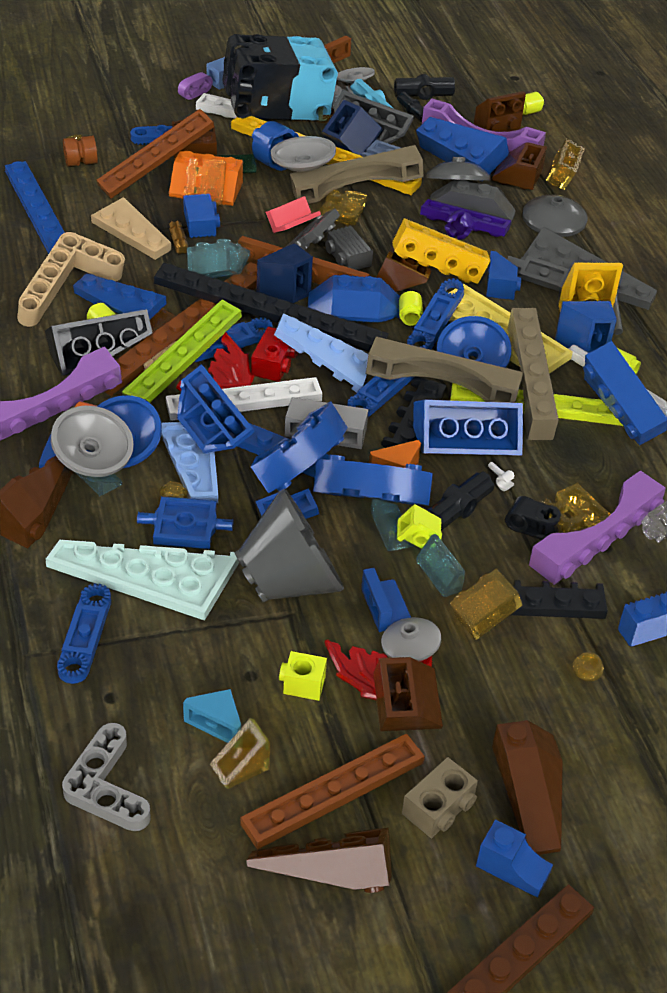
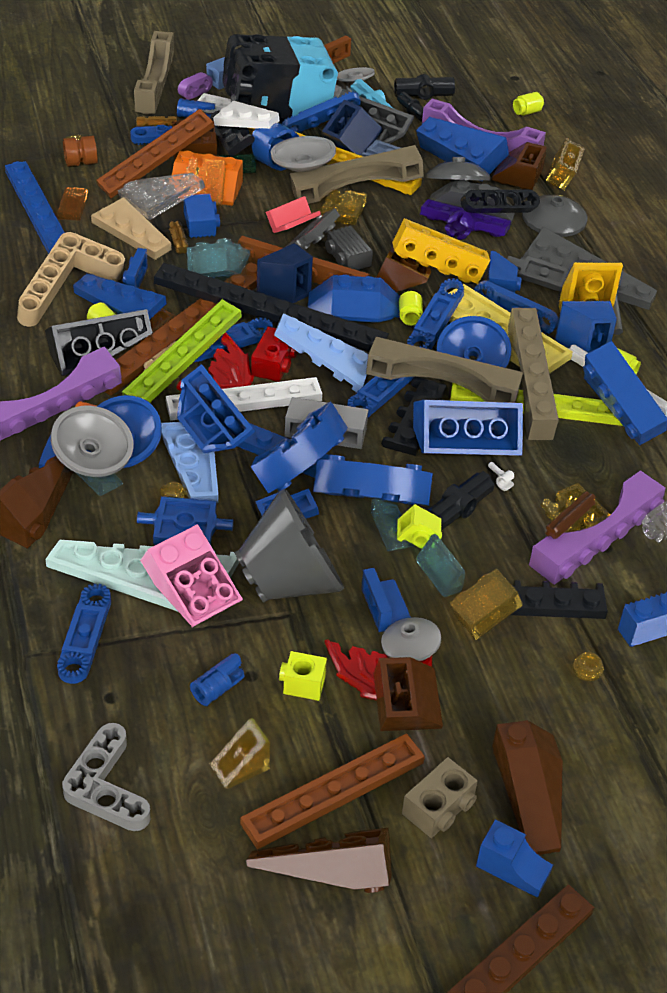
(72, 203): none -> clear orange tile
(137, 268): none -> blue plate
(149, 89): none -> dark tan arch
(155, 121): none -> pearl gold axle
(158, 194): none -> clear plate
(188, 107): none -> blue hinge
(191, 576): none -> bright pink slope
(213, 714): dark azure slope -> none
(217, 680): none -> blue hinge
(233, 138): none -> black hinge
(245, 116): none -> white wing
(320, 113): none -> blue plate
(397, 455): orange slope -> none
(501, 112): reddish brown slope -> none
(501, 204): none -> black beam
(509, 300): none -> blue plate
(532, 517): black piece -> none
(570, 515): none -> reddish brown axle

